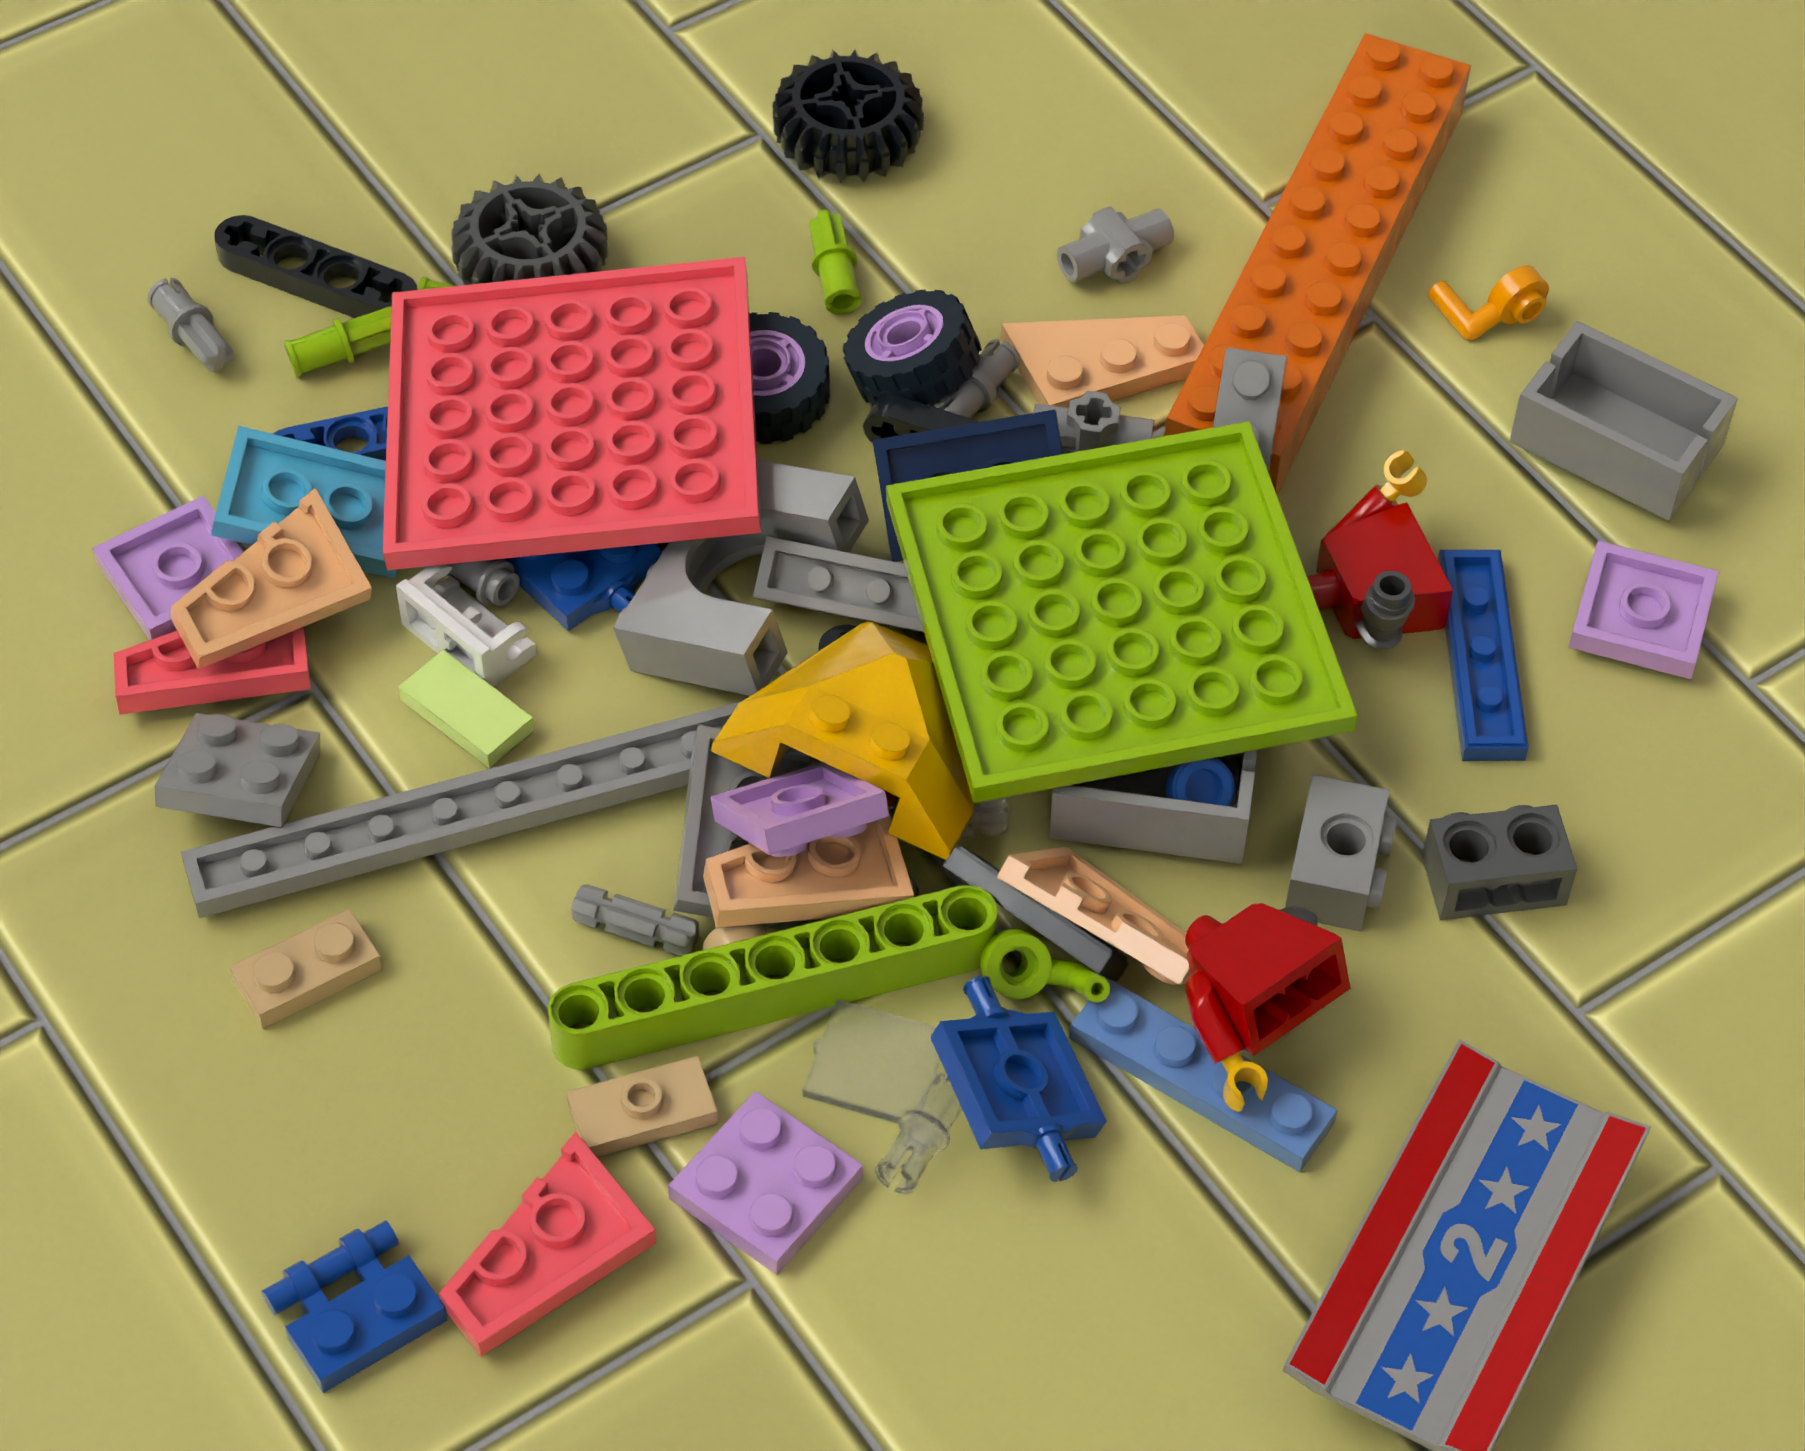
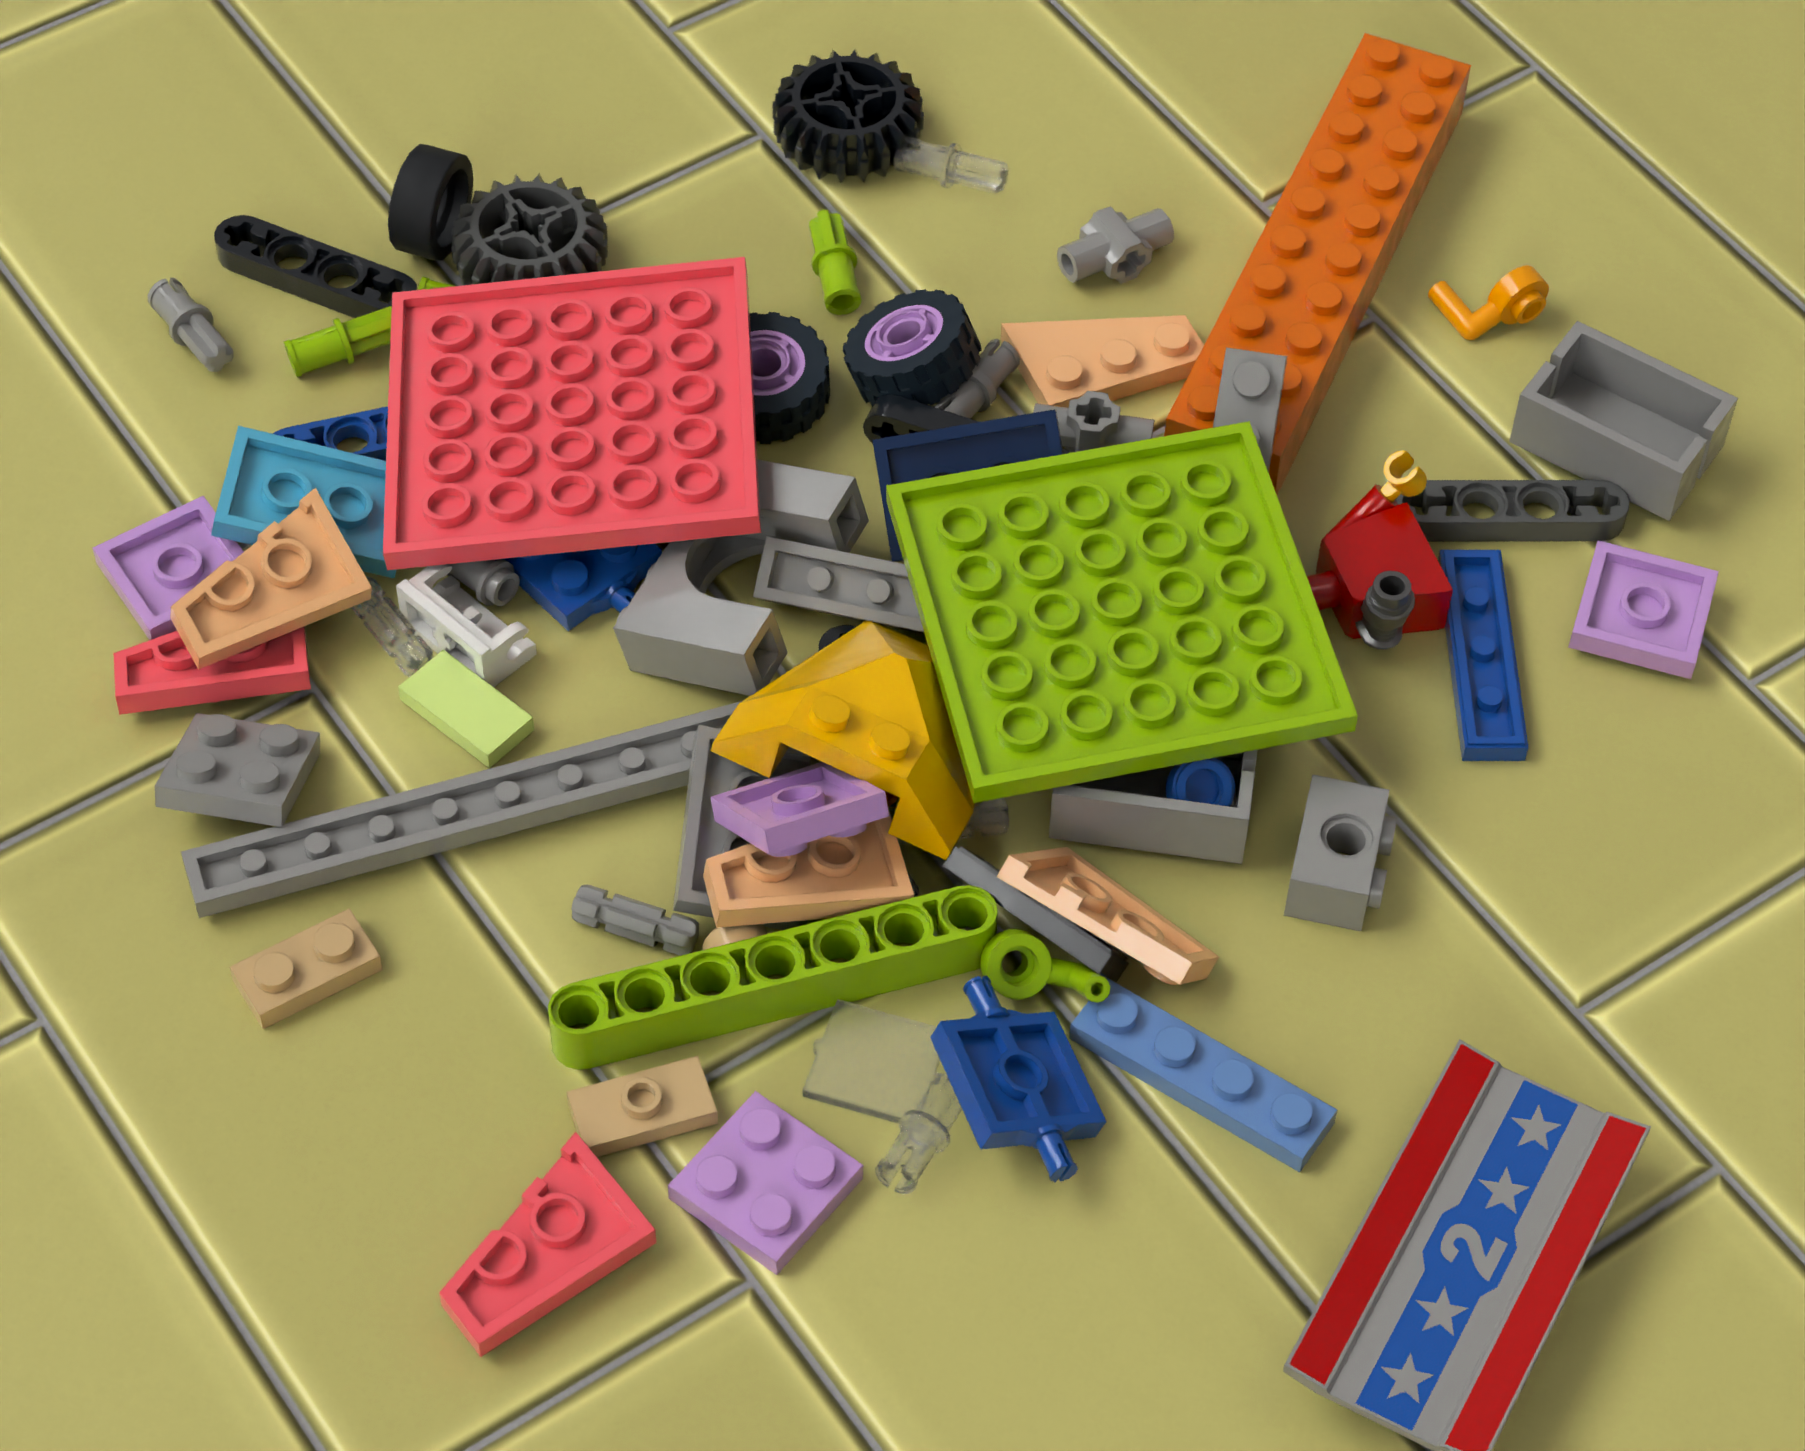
(365, 1321): blue plate -> none
(393, 631): none -> clear axle
(428, 200): none -> black tyre
(951, 165): none -> clear axle
(1258, 983): red torso -> none
(1499, 870): dark grey brick -> none
(1510, 518): none -> dark grey beam

